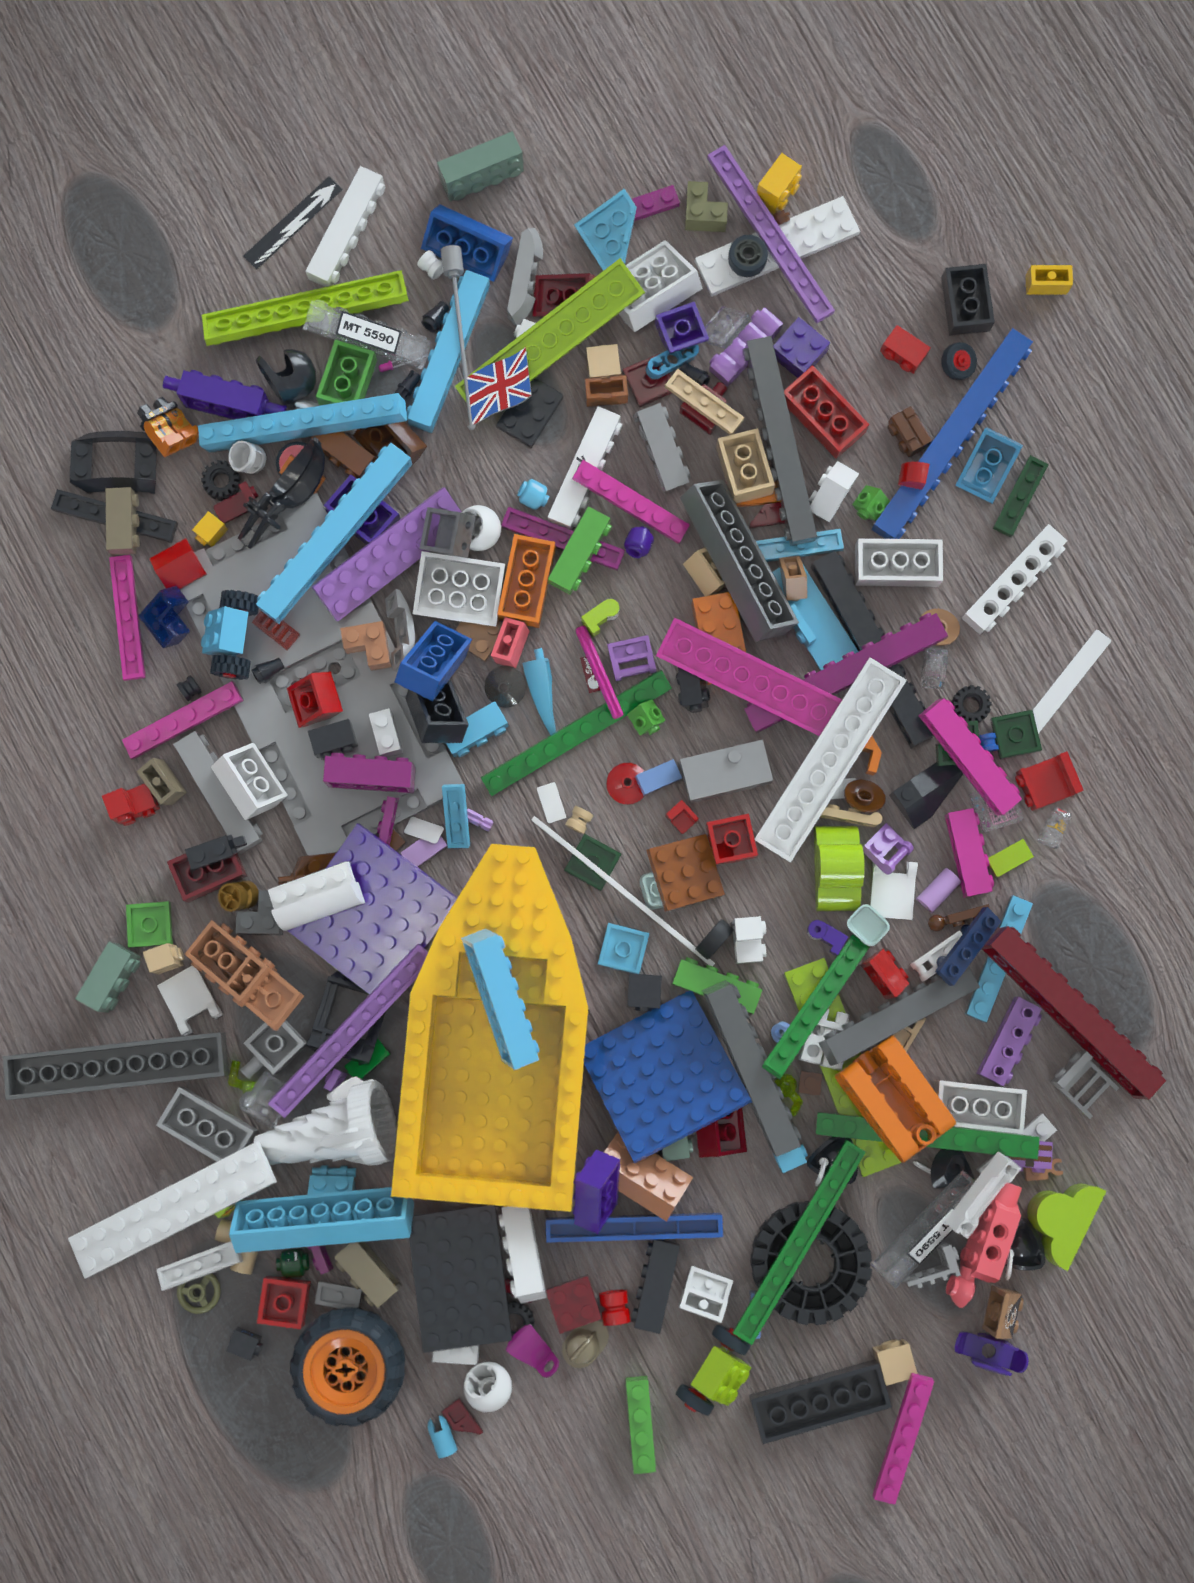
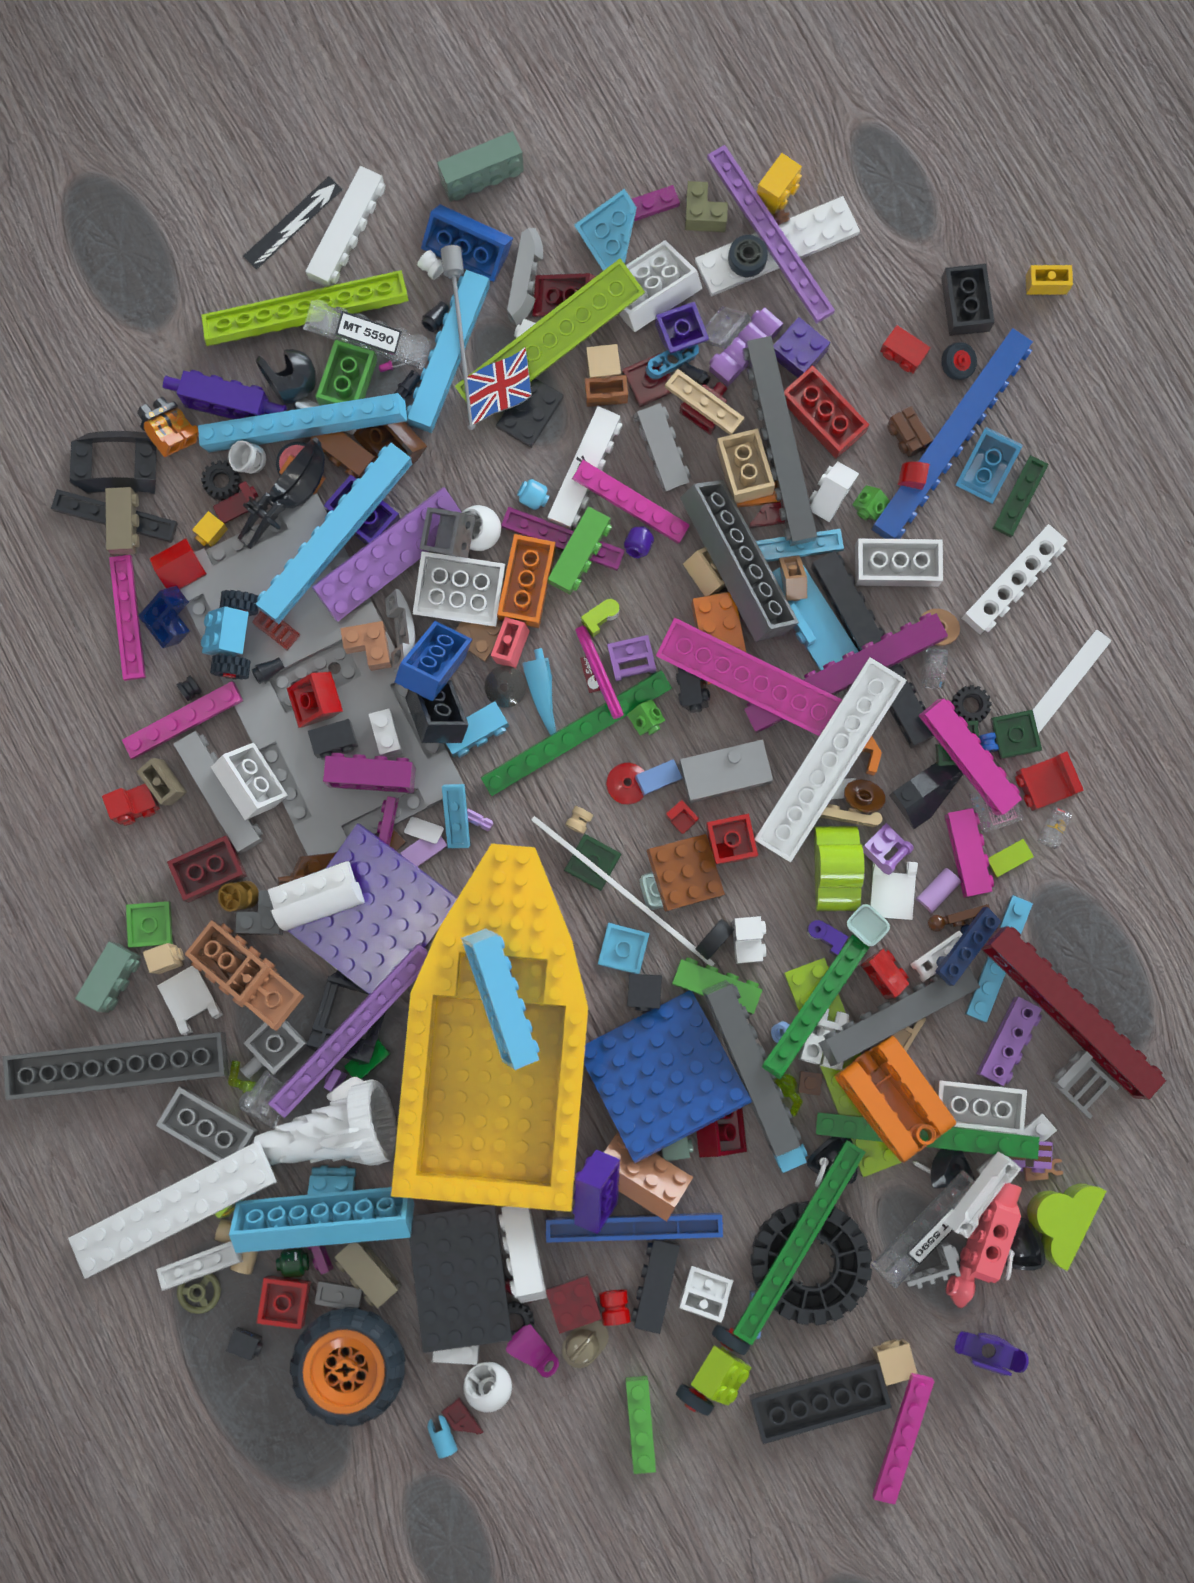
(214, 851): black hinge -> none
(551, 802): white sticker -> none
(1002, 1312): medium nougat slope -> none

